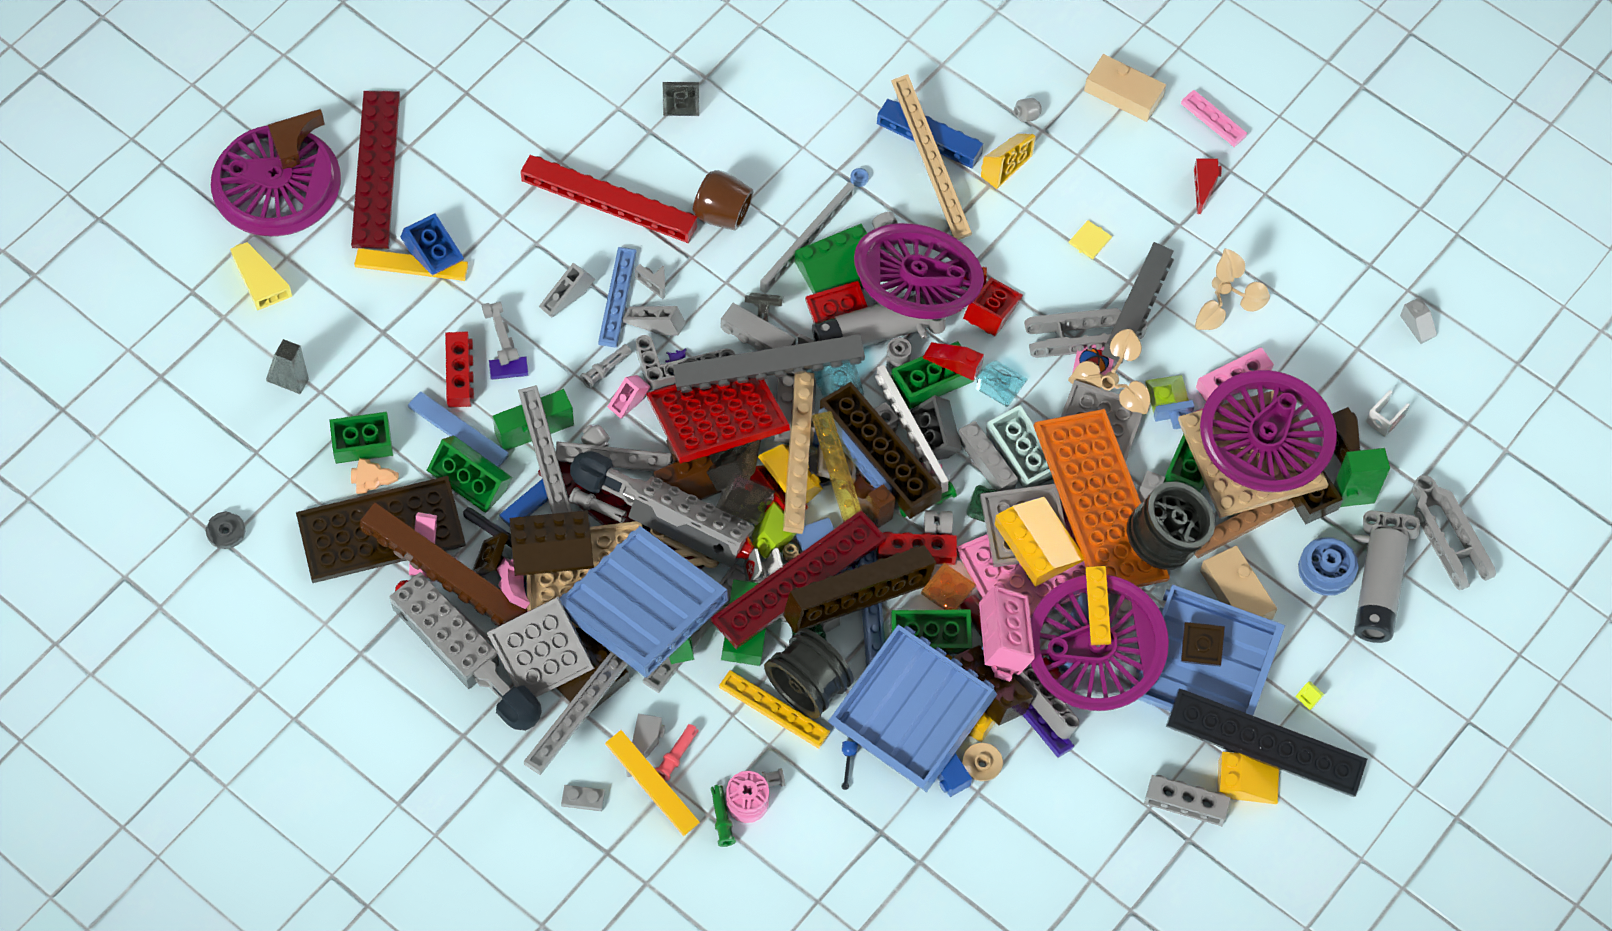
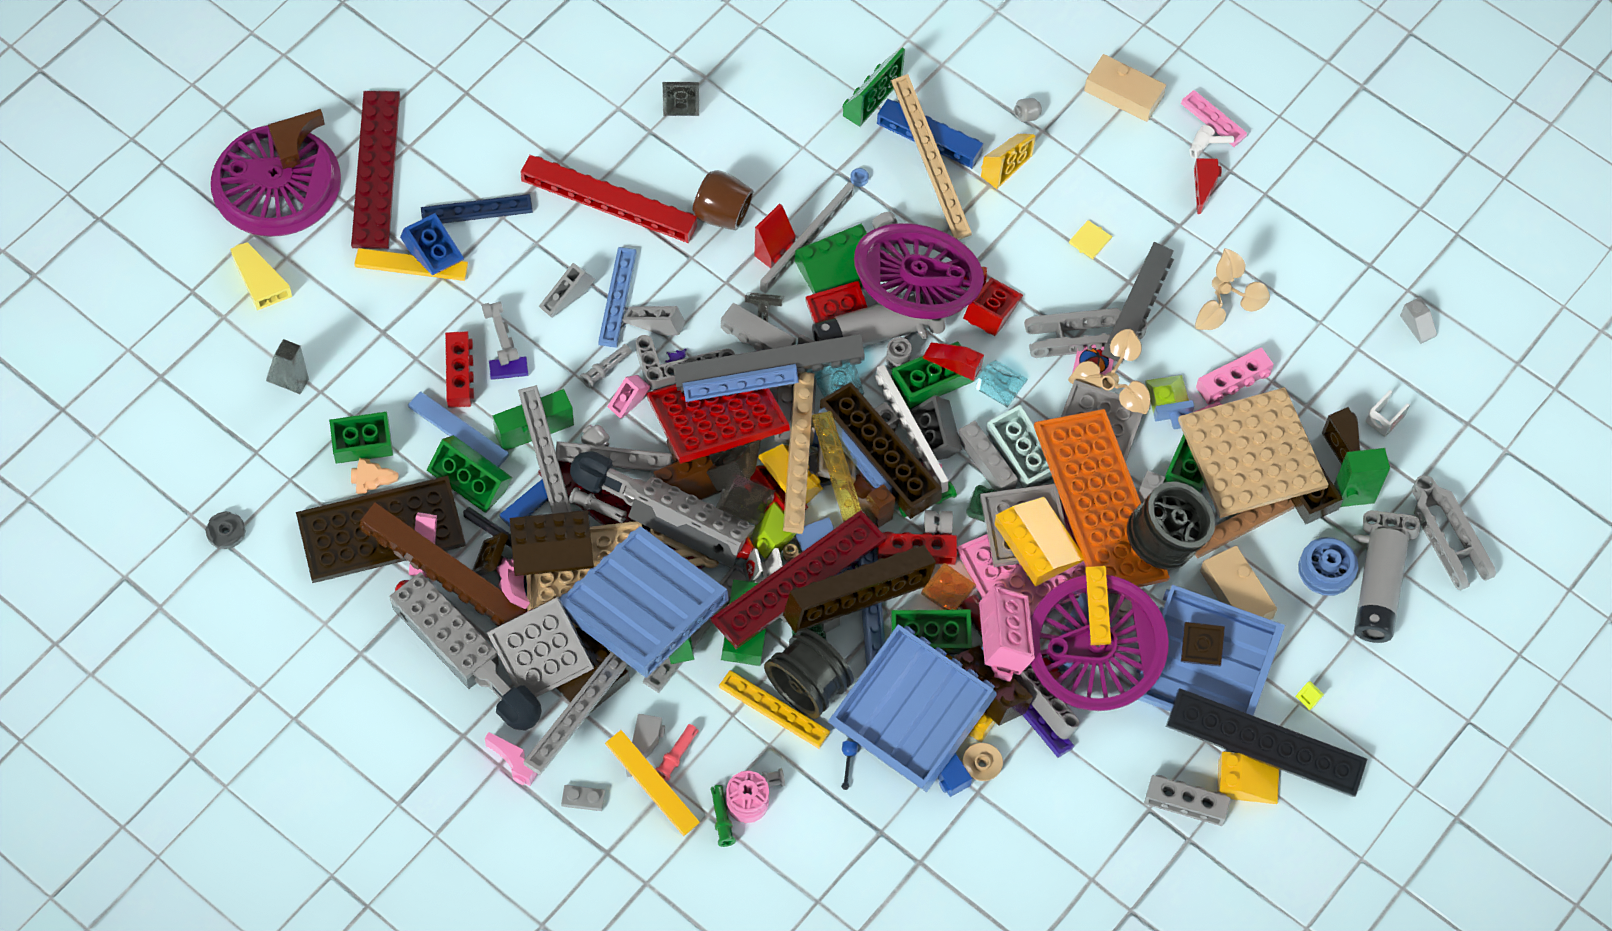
(480, 209): none -> dark blue tile
(513, 756): none -> bright pink slope
(654, 282): light grey slope -> none
(740, 382): none -> medium blue tile
(773, 236): none -> red slope
(874, 90): none -> green slope
(1204, 137): none -> white piece
(1274, 421): magenta piece -> none

